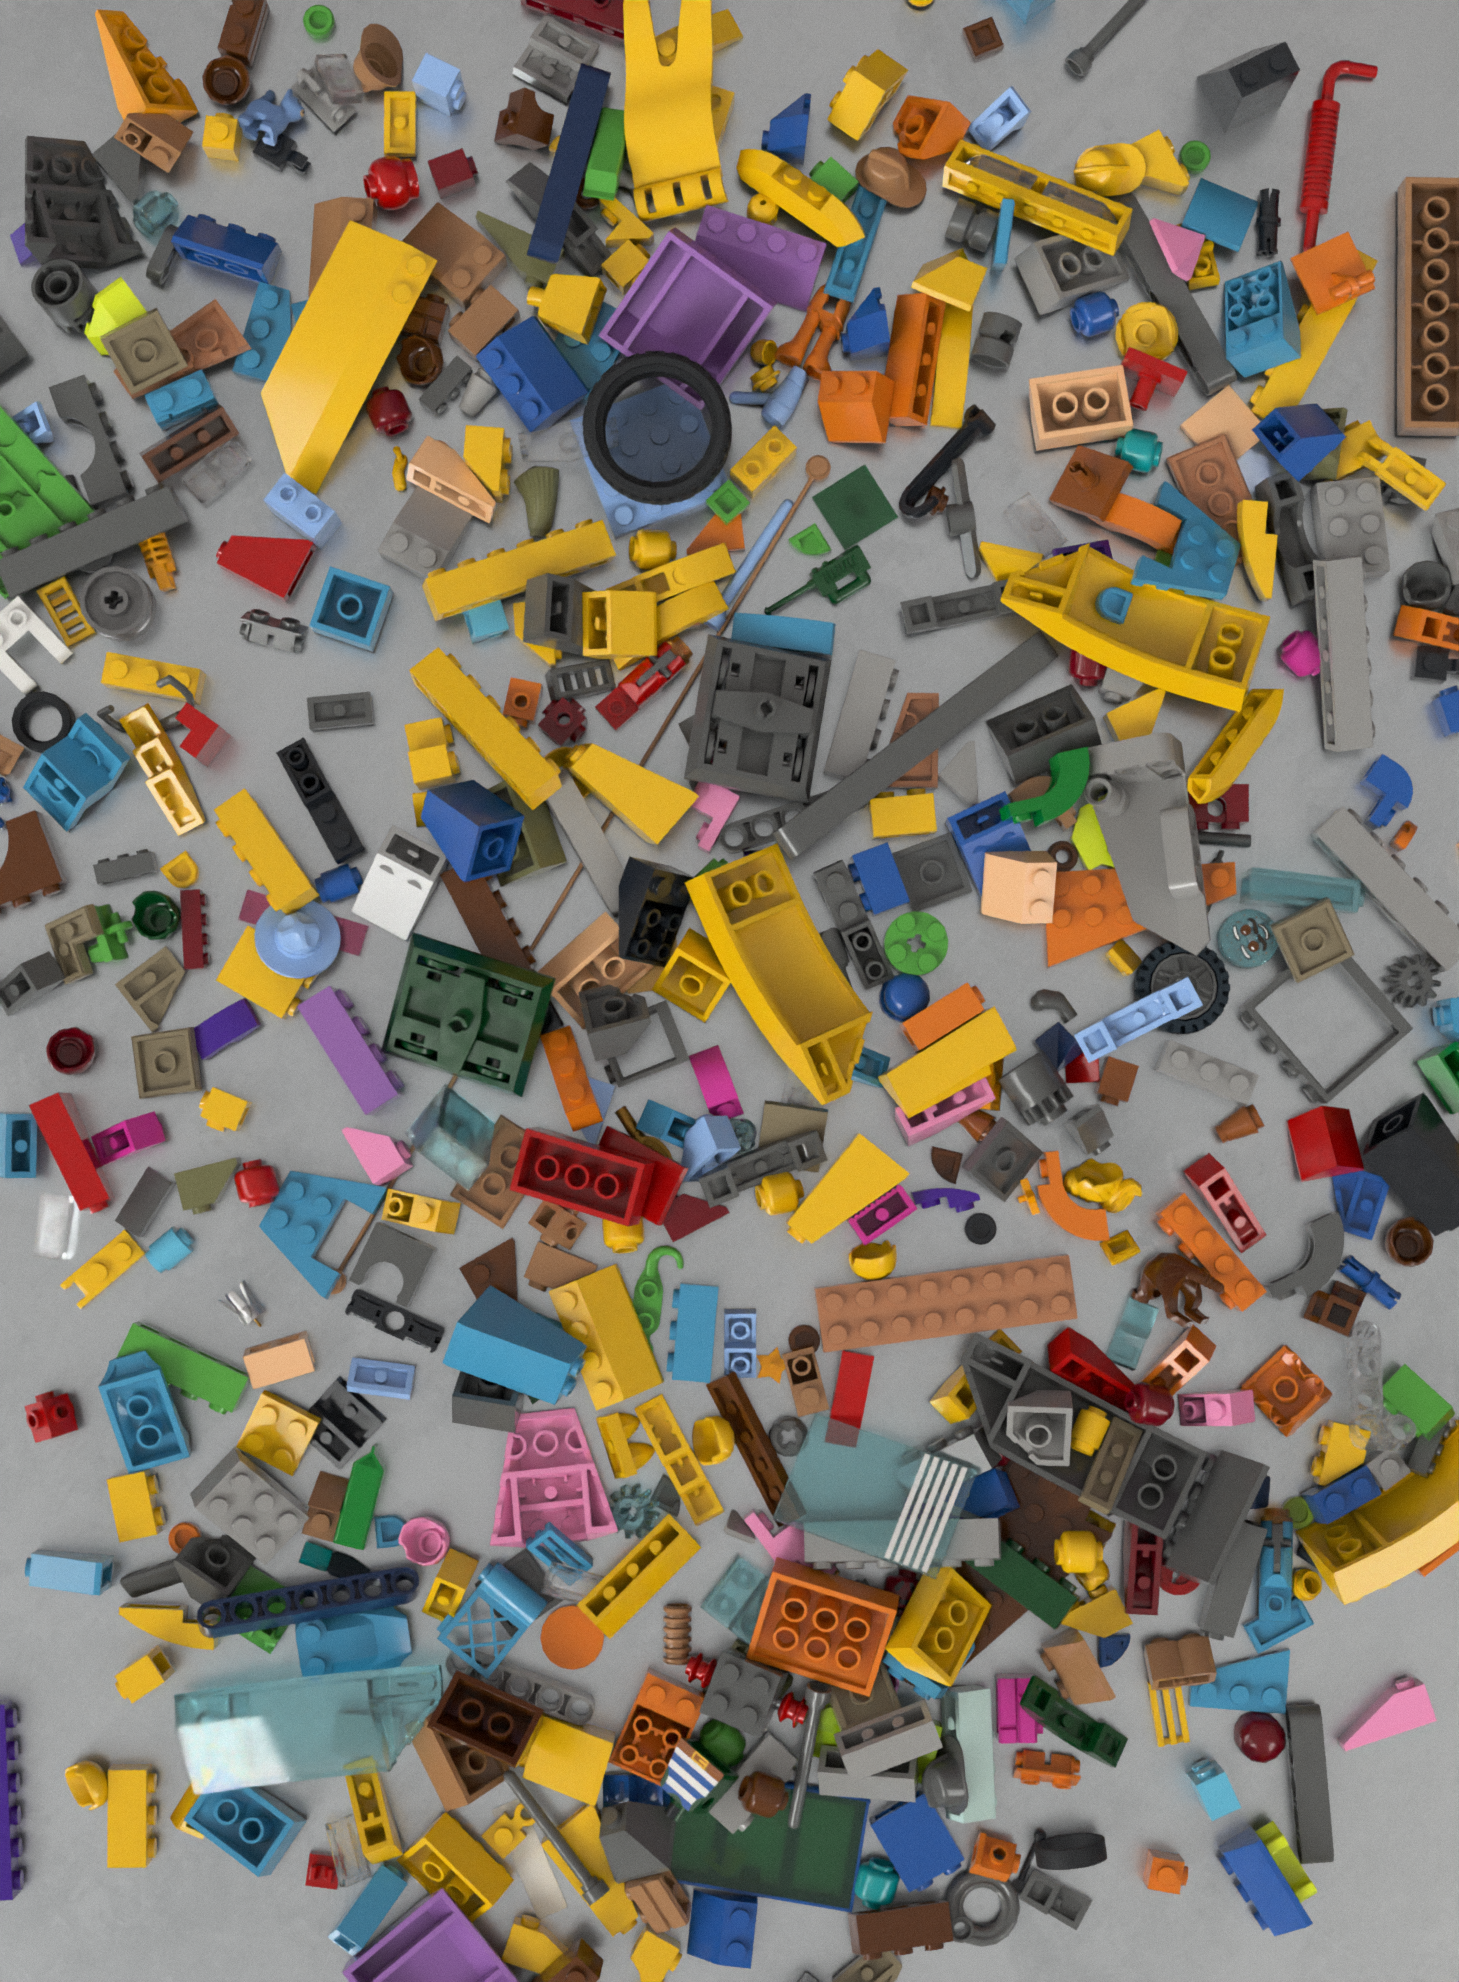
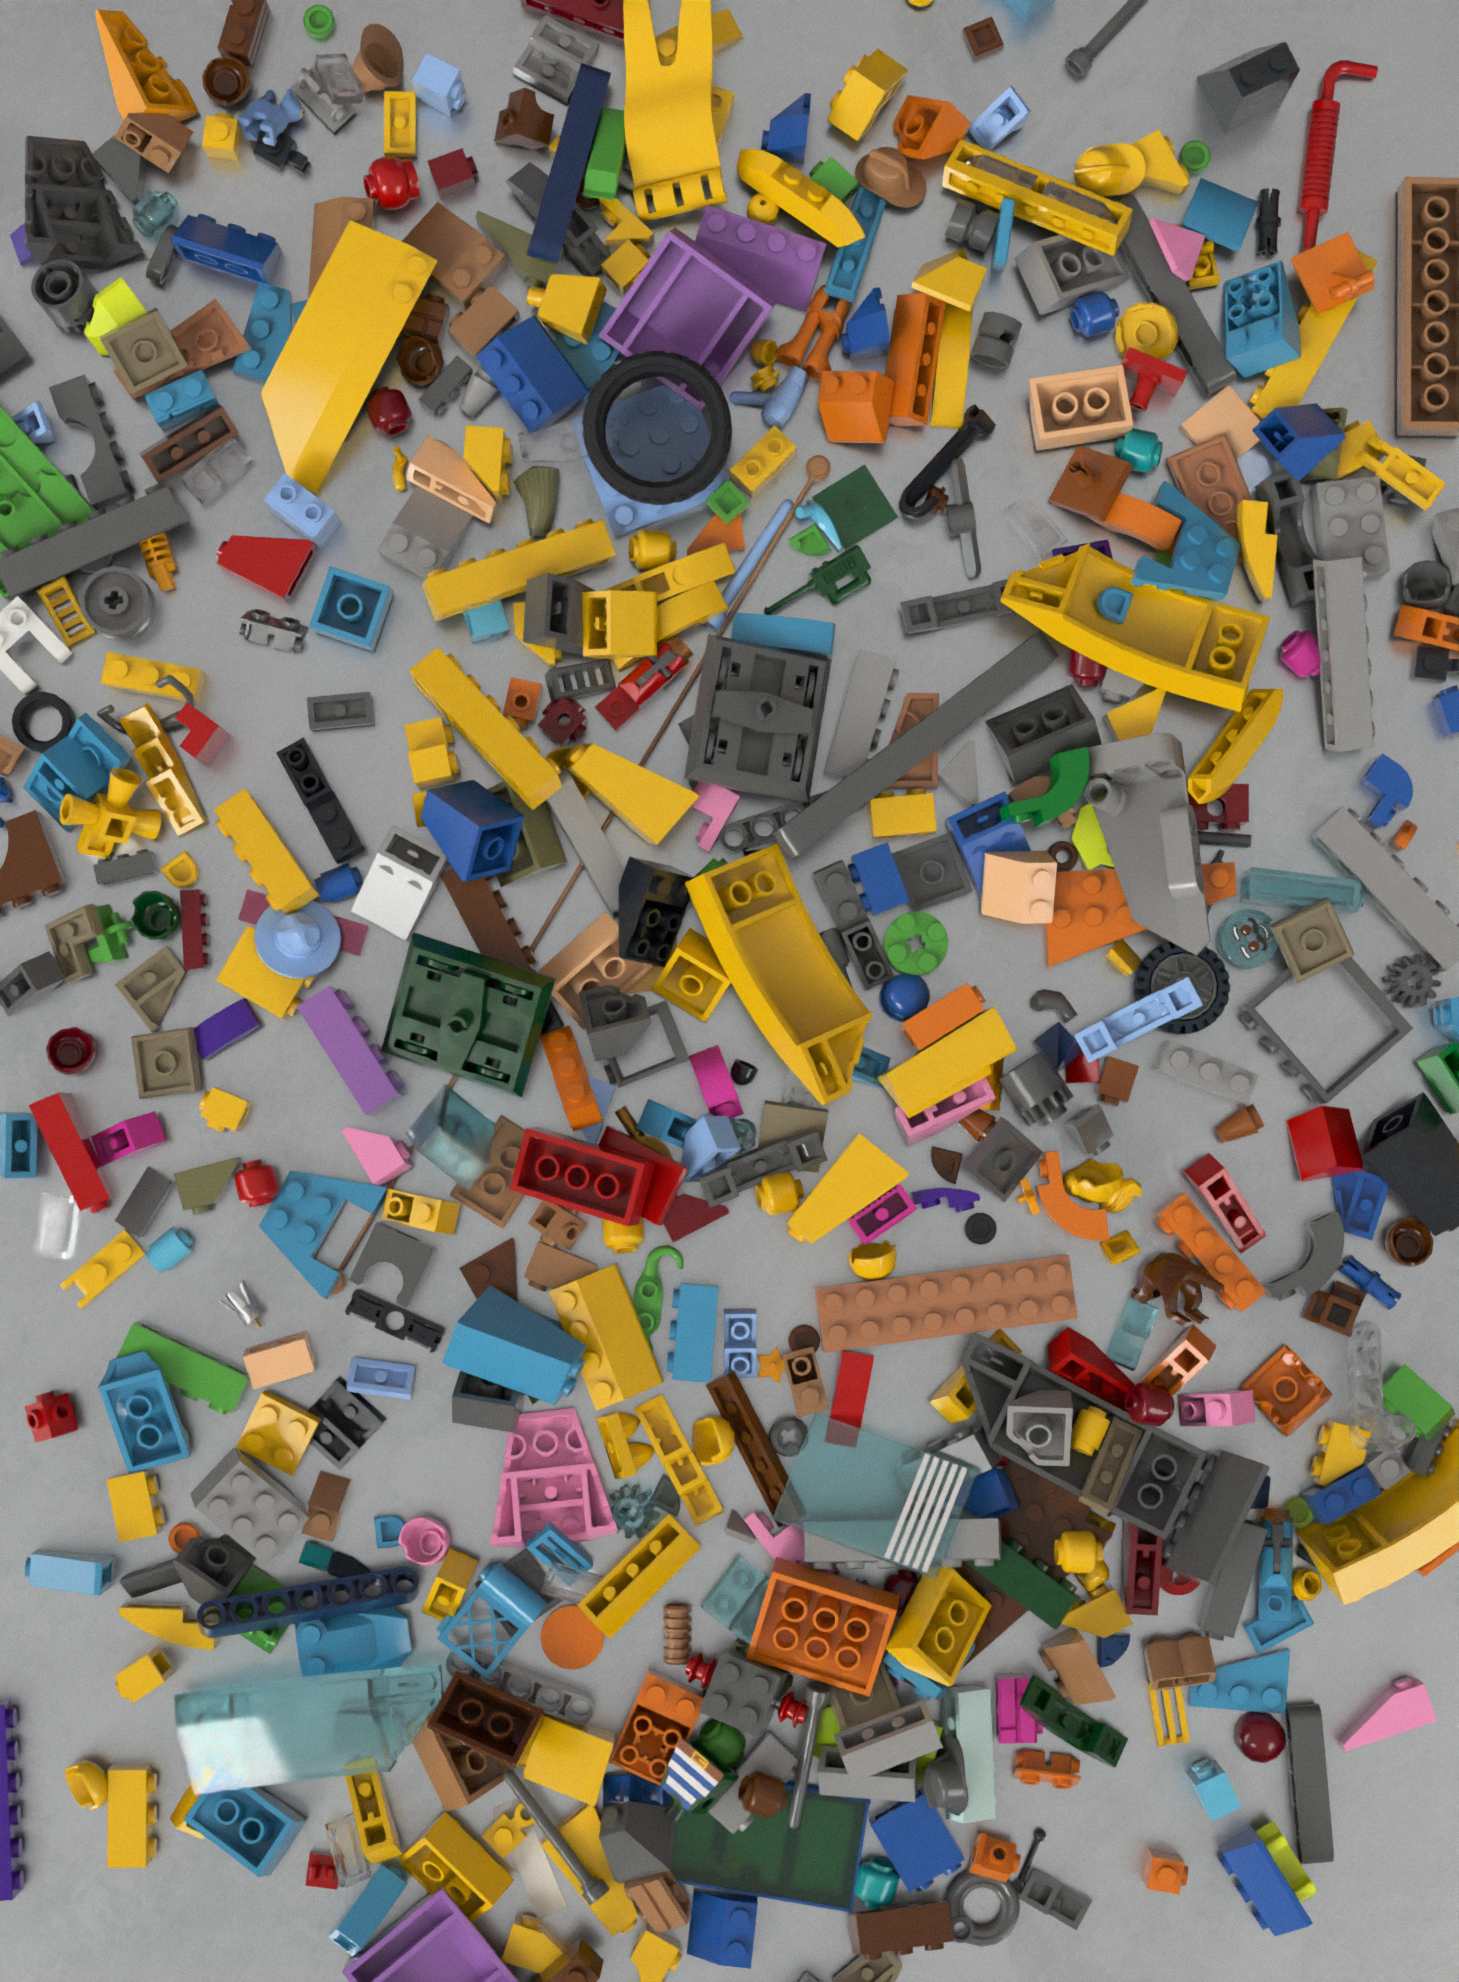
(109, 816): none -> yellow brick
(361, 1500): green piece -> none
(743, 1072): none -> black hinge
(821, 518): none -> medium azure bar
(1006, 560): yellow slope -> none
(1070, 1851): black tyre -> none

